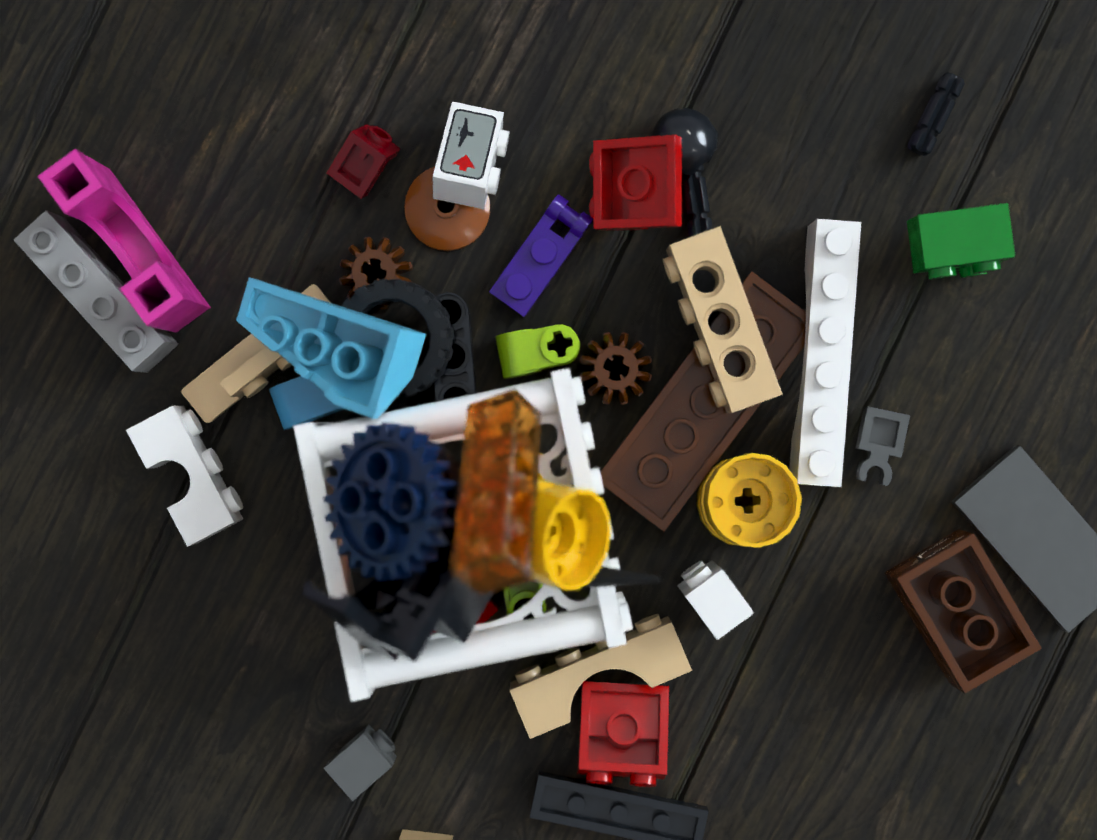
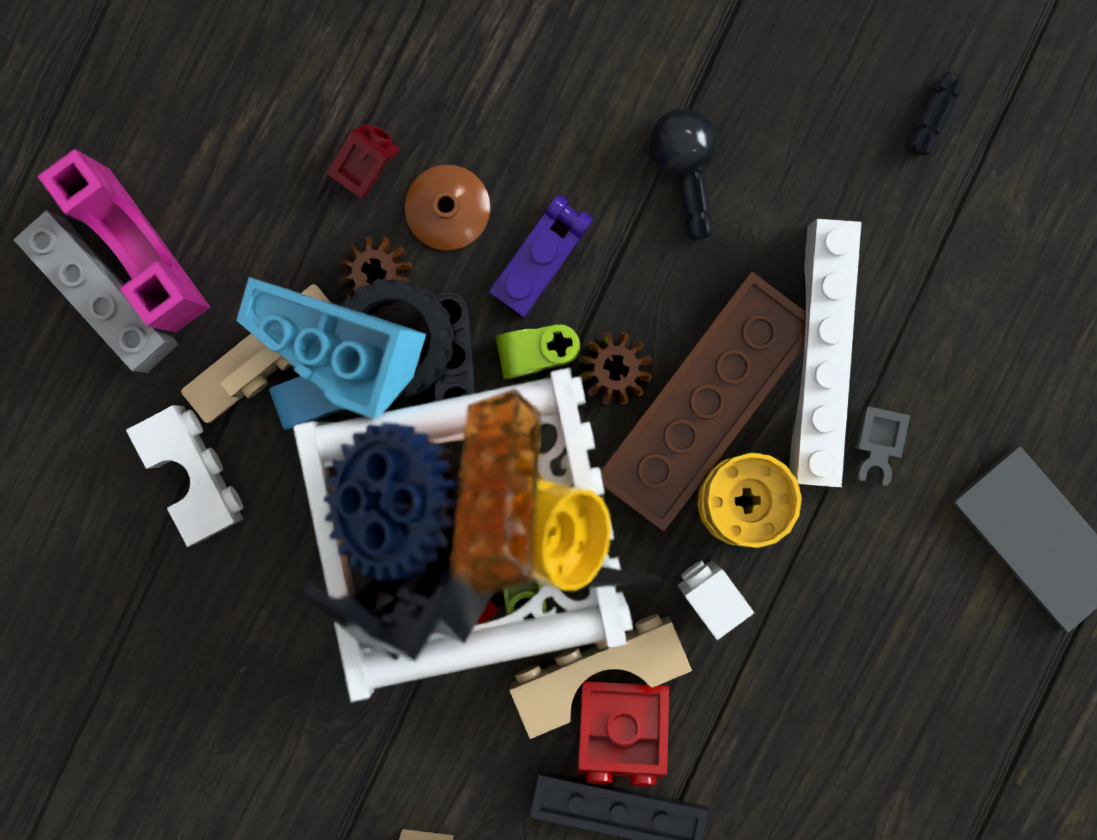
(361, 761): dark grey brick -> none
(468, 156): brick -> none
(636, 183): red plate -> none
(710, 253): tan brick -> none
(961, 241): green brick -> none
(963, 610): reddish brown brick -> none

